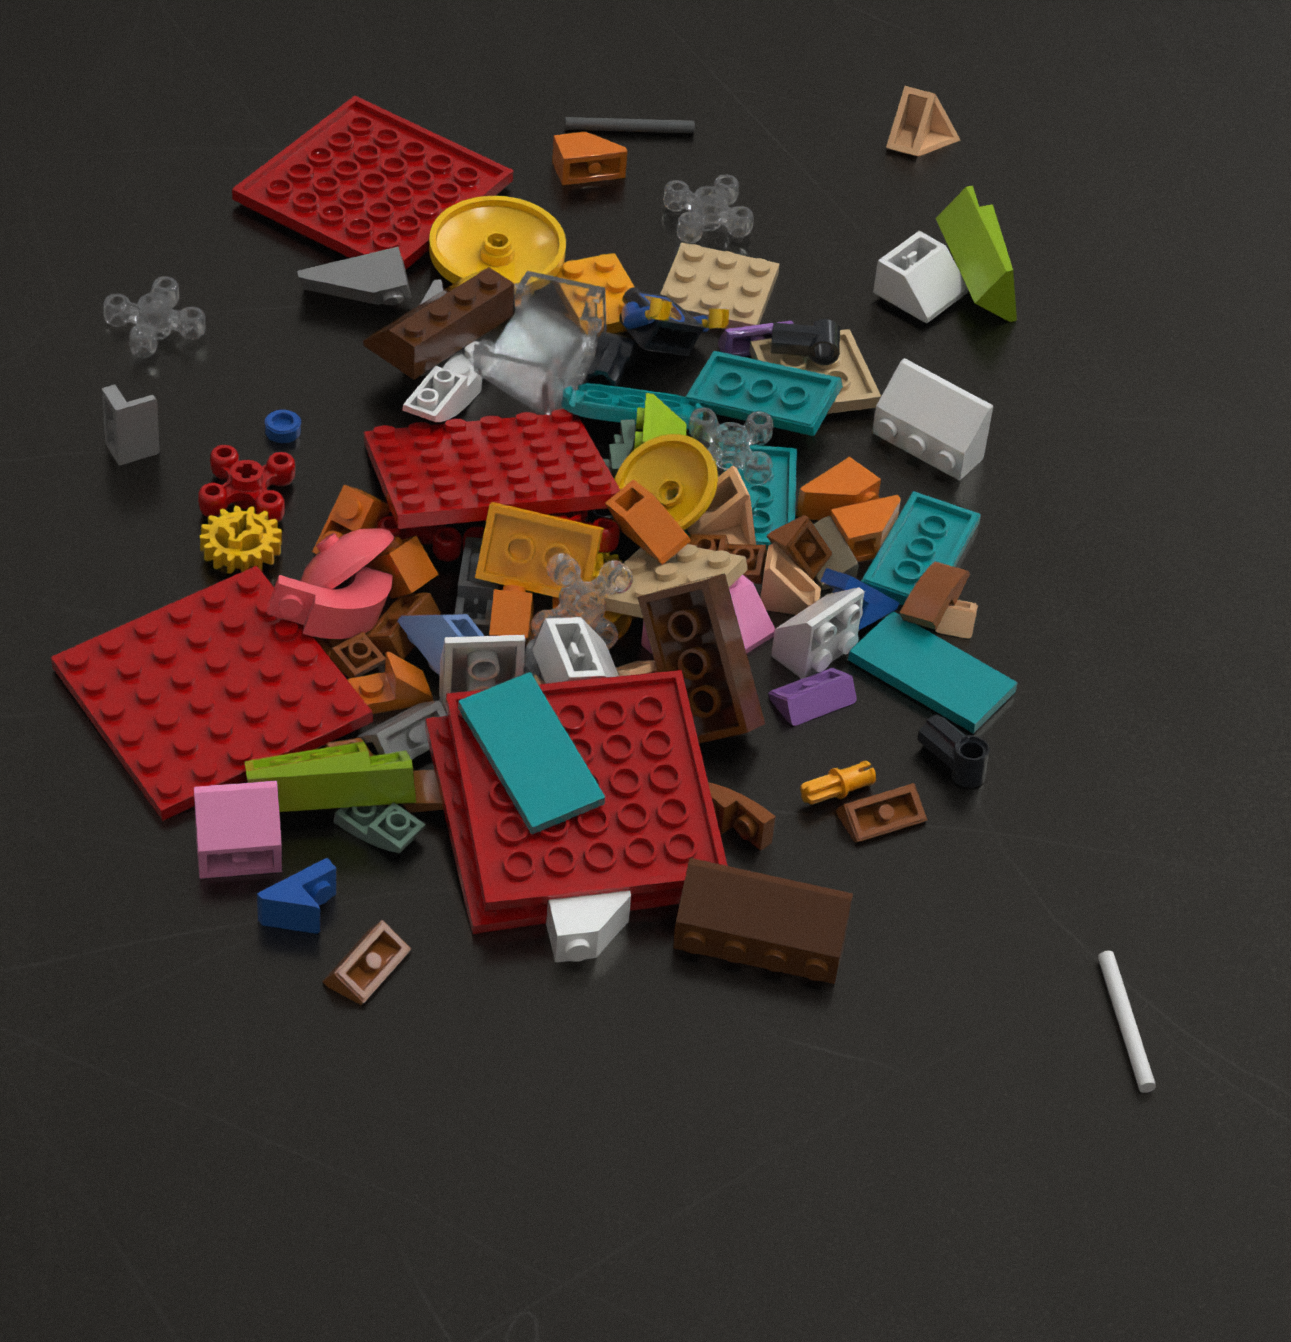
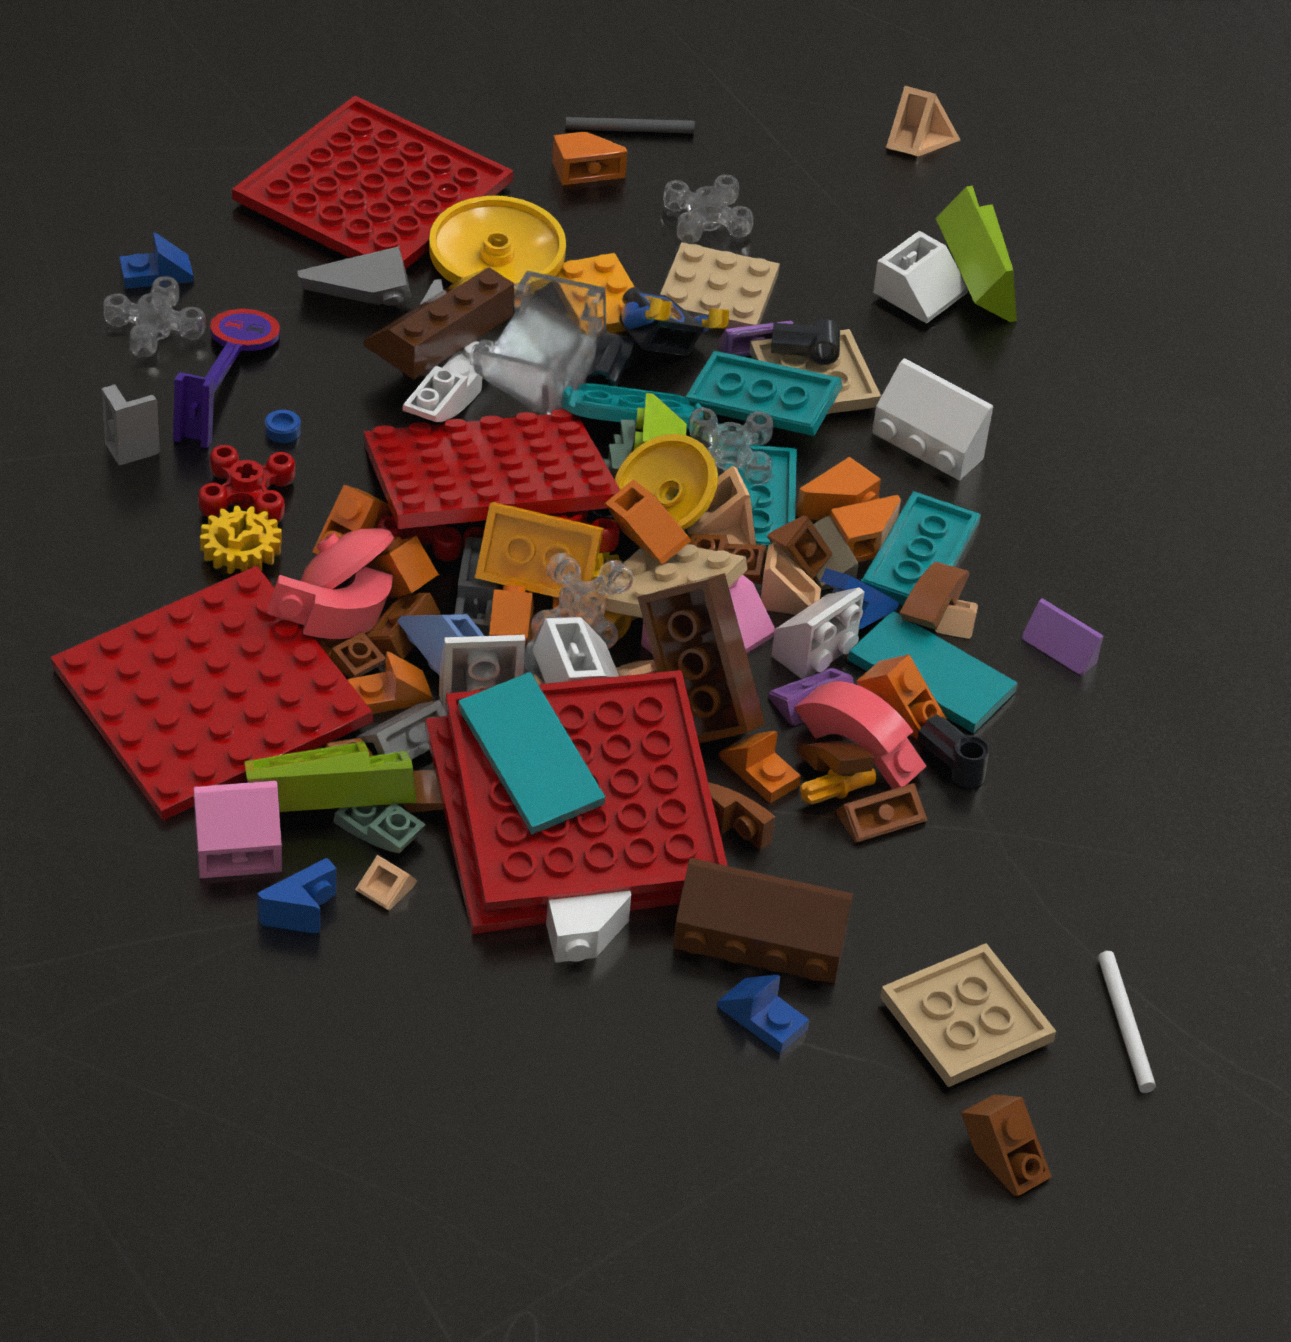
(167, 260): none -> blue slope
(194, 395): none -> dark purple piece
(367, 963): dark orange slope -> none
(385, 883): none -> light nougat slope
(760, 766): none -> orange slope
(761, 1011): none -> blue slope
(840, 756): none -> reddish brown slope
(867, 721): none -> coral arch
(904, 689): none -> orange slope
(967, 1014): none -> tan plate
(1007, 1142): none -> dark orange slope
(1063, 637): none -> medium lavender slope

